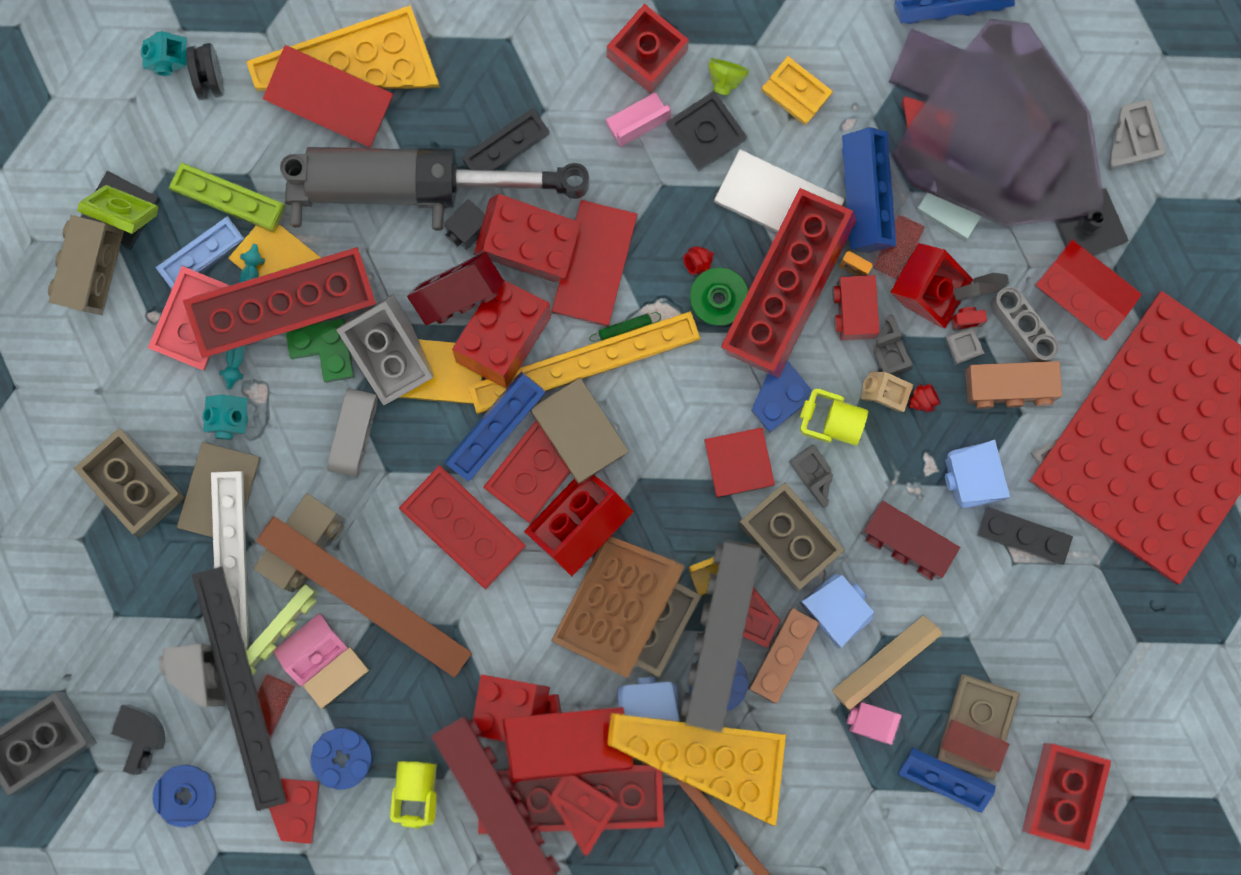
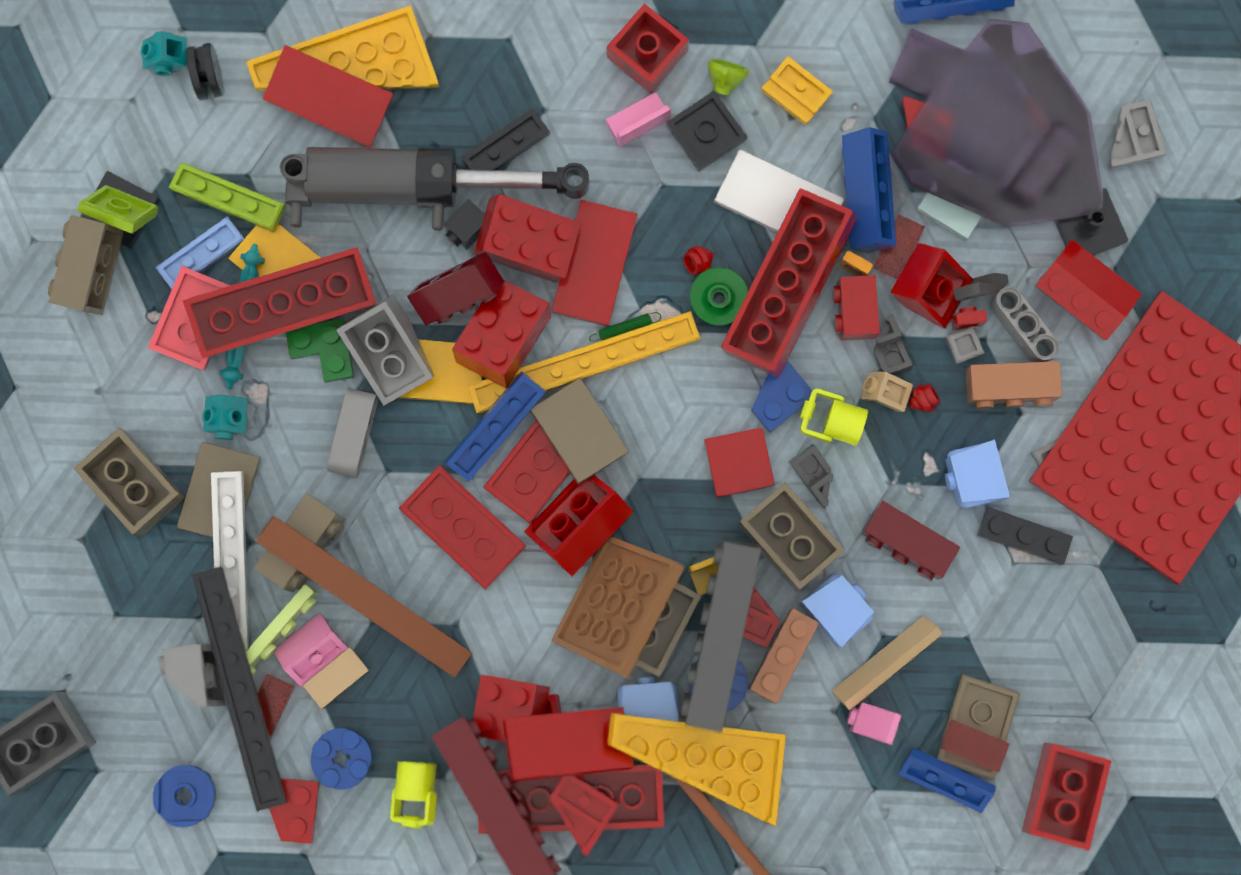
(144, 731): black brick -> none

